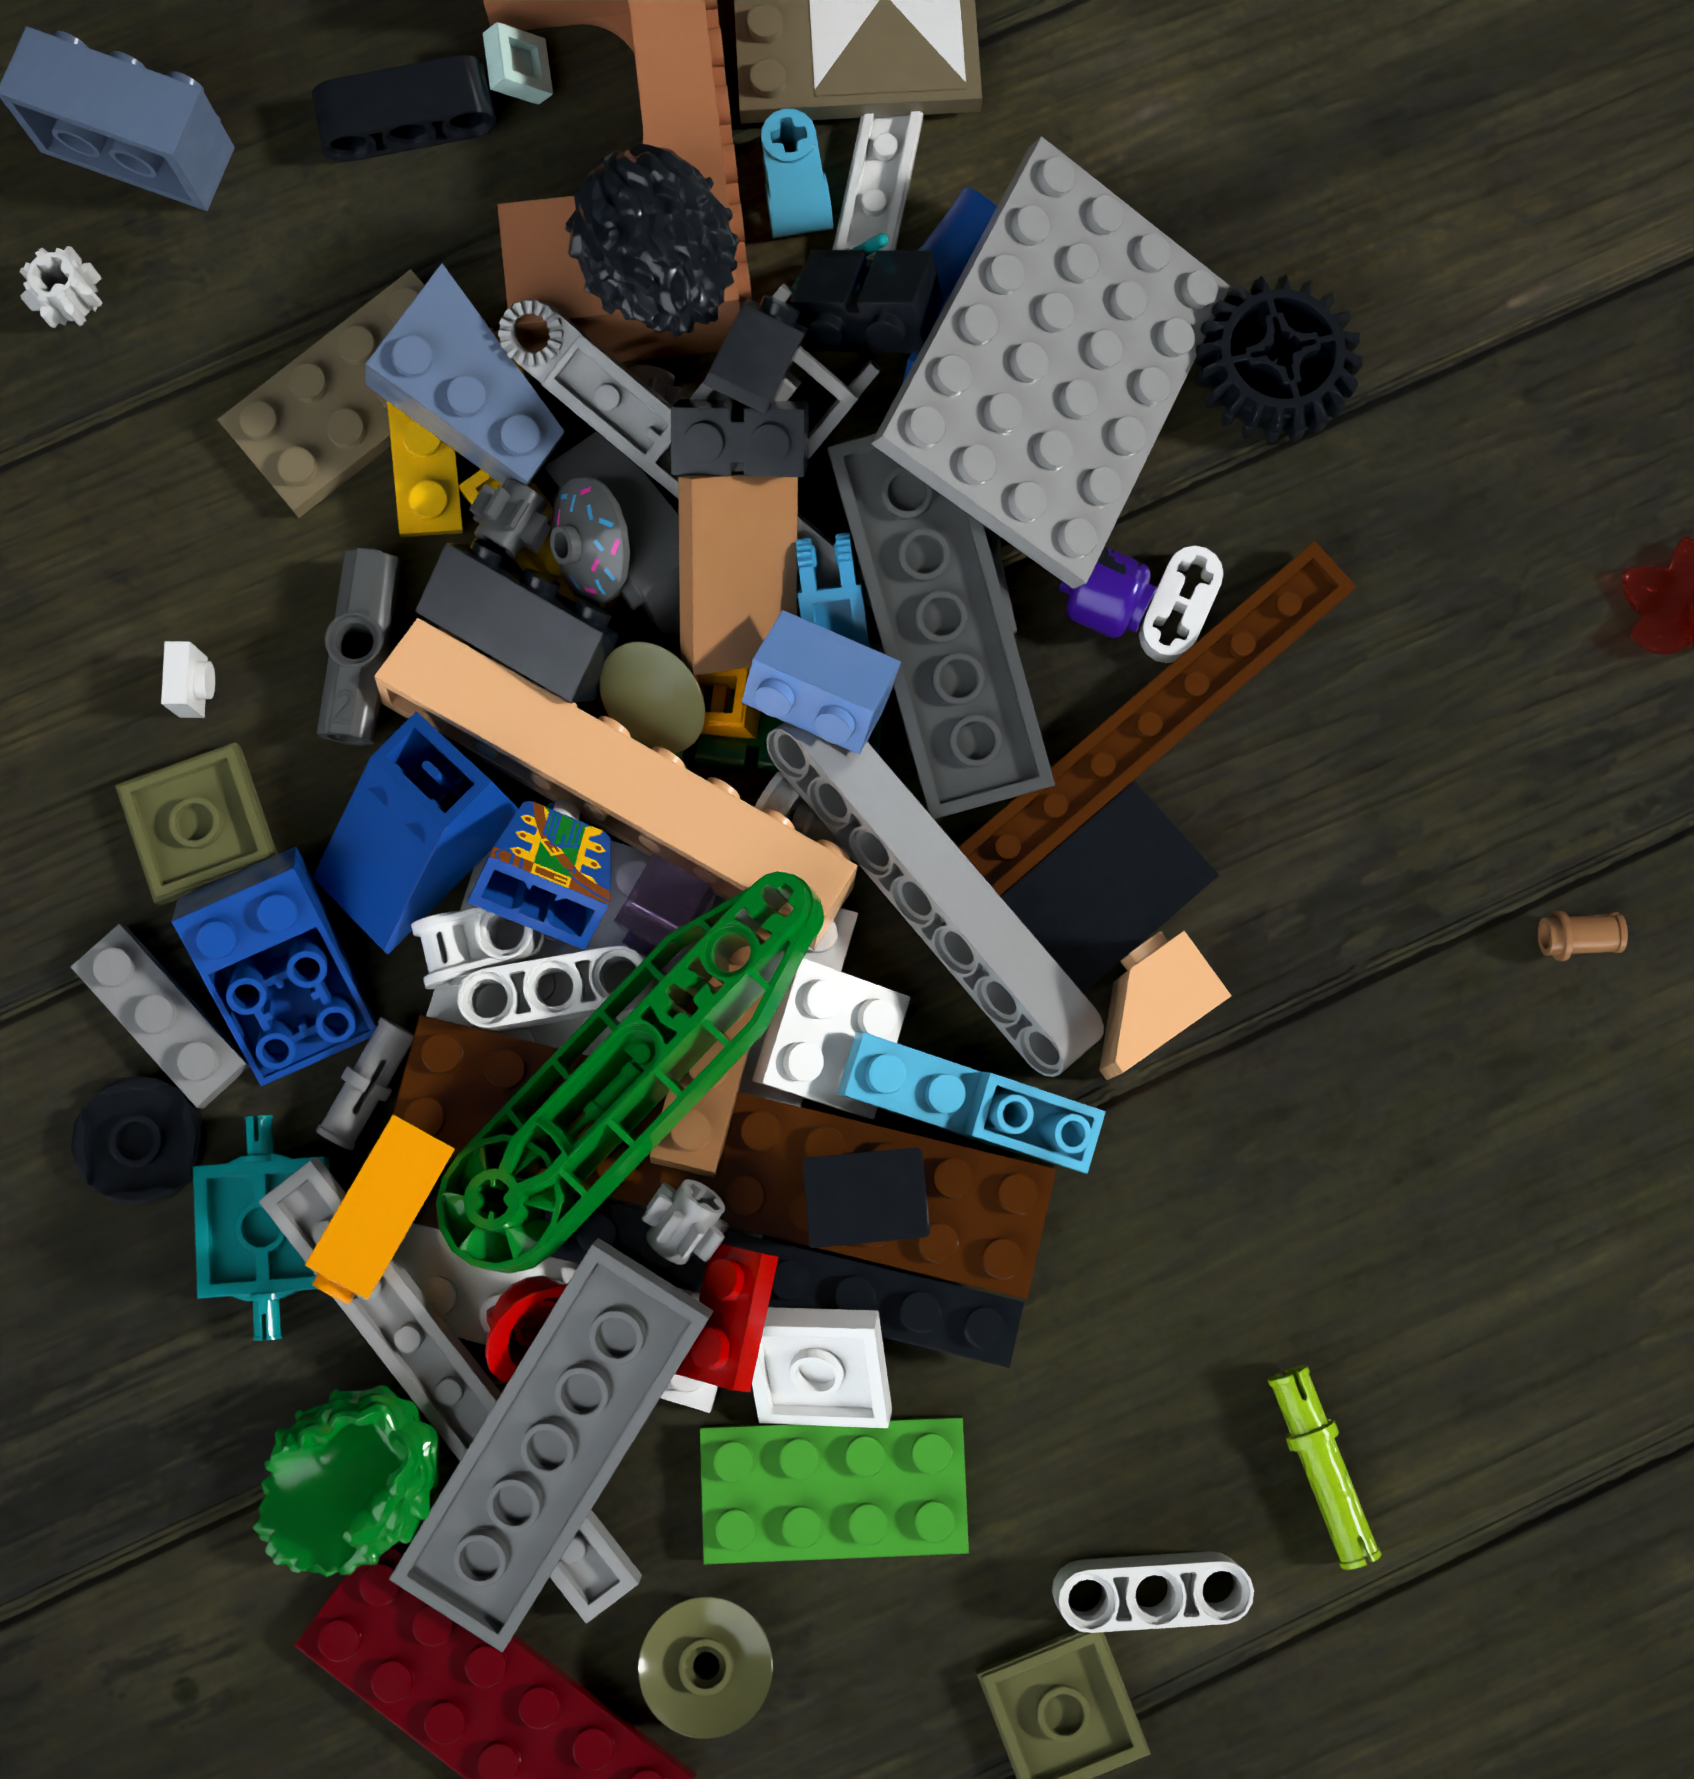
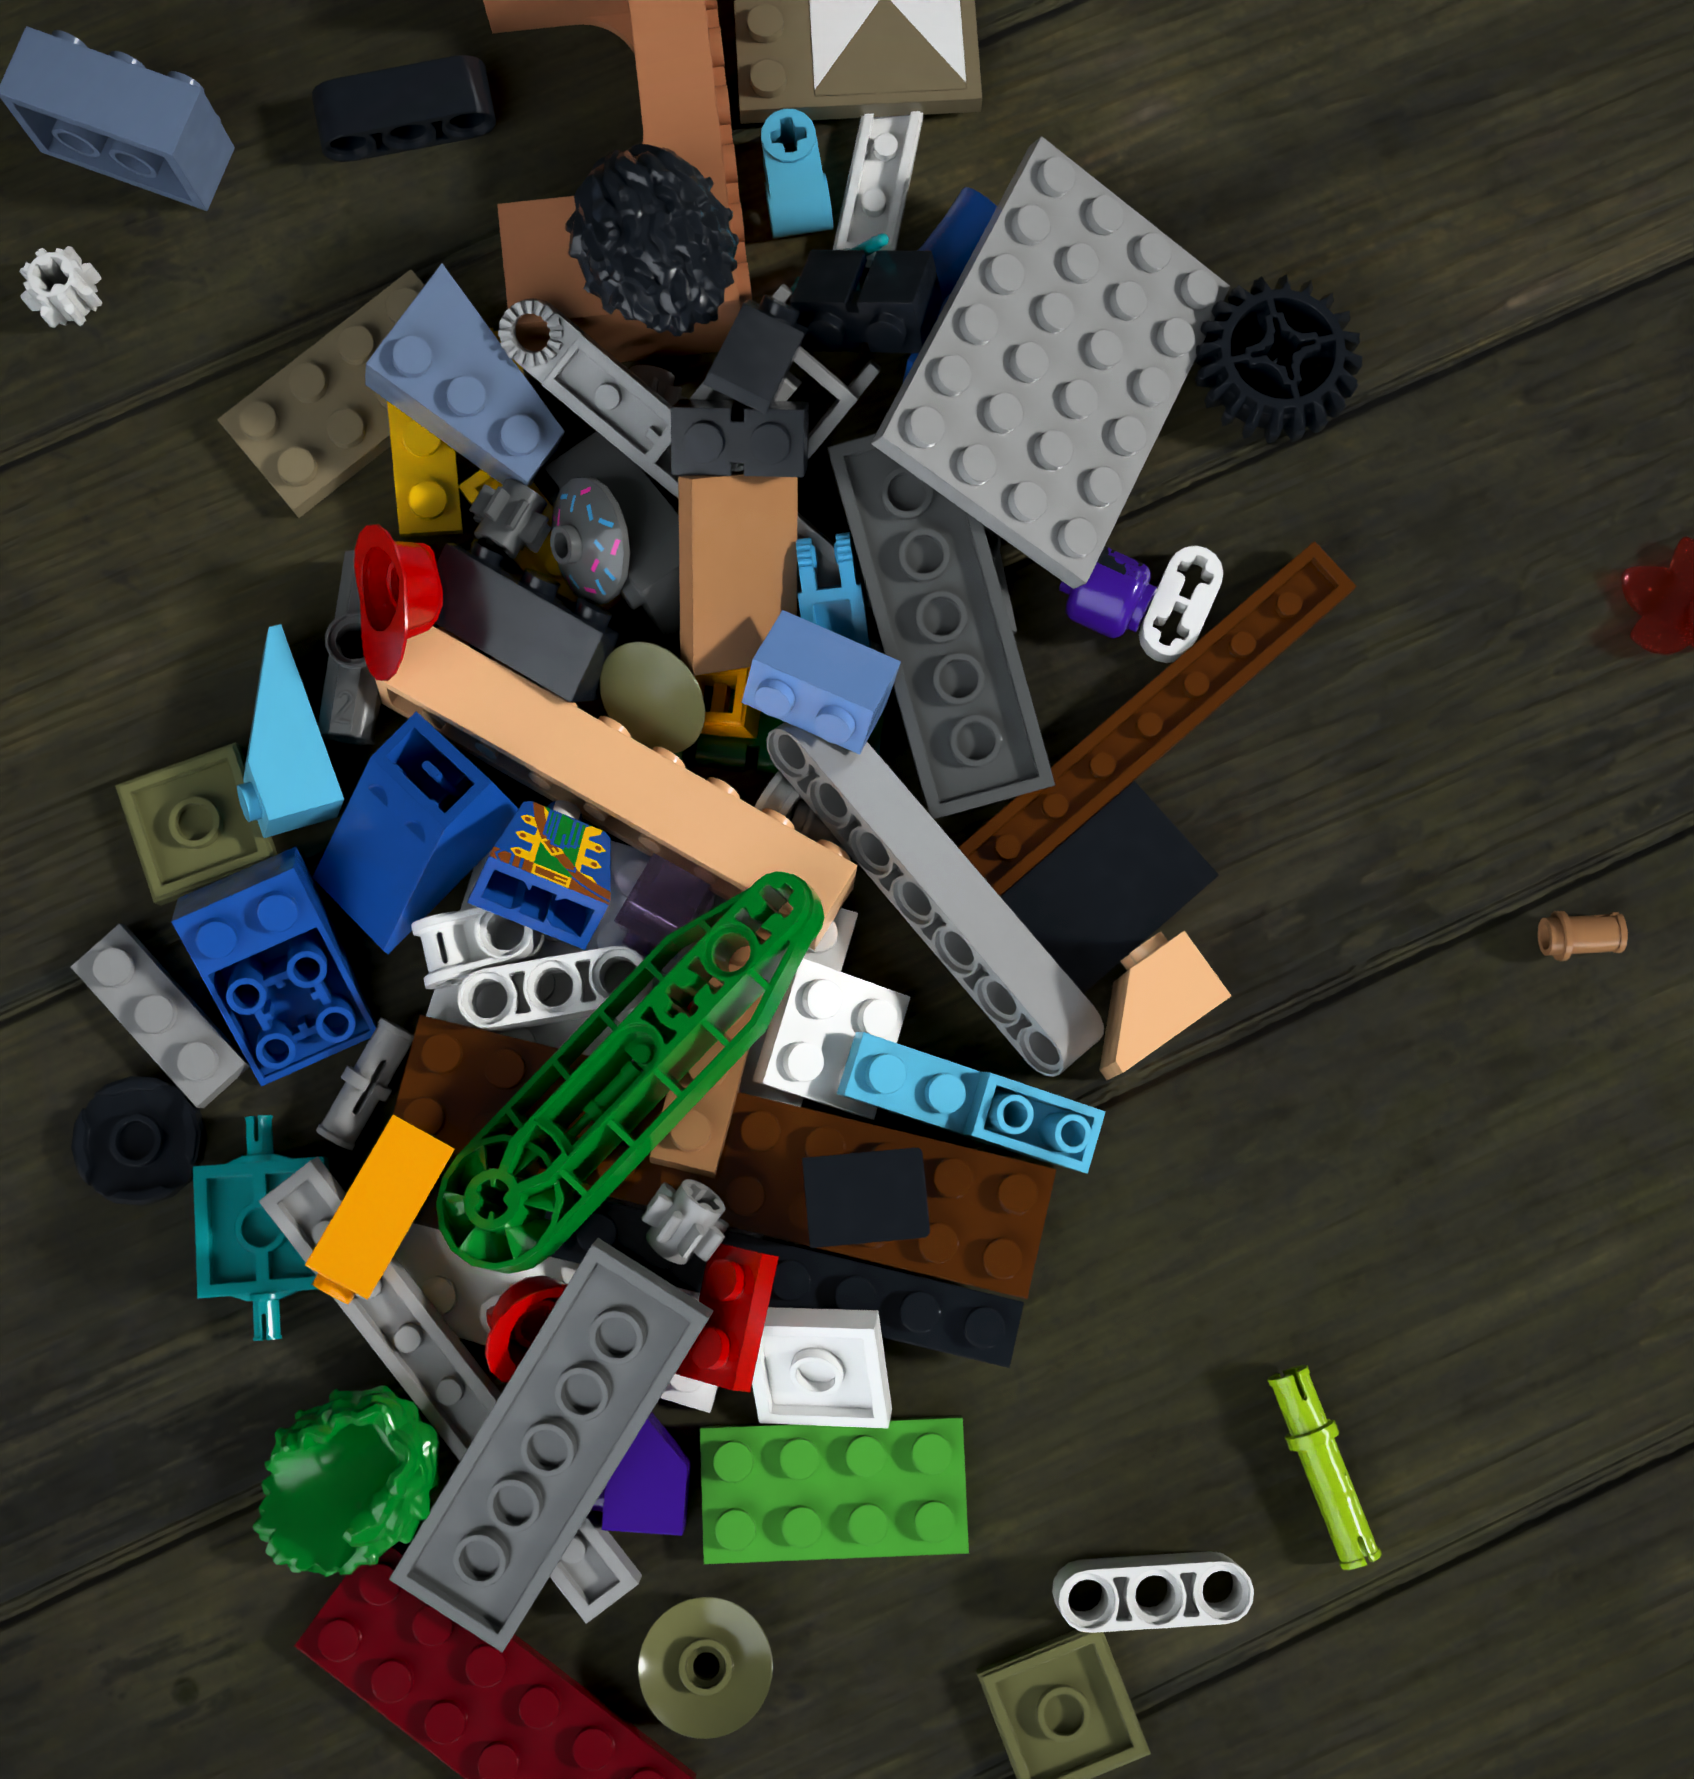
(186, 679): white plate -> none
(287, 763): none -> medium azure slope
(397, 596): none -> red piece
(517, 63): light aqua plate -> none
(648, 1485): none -> dark purple slope

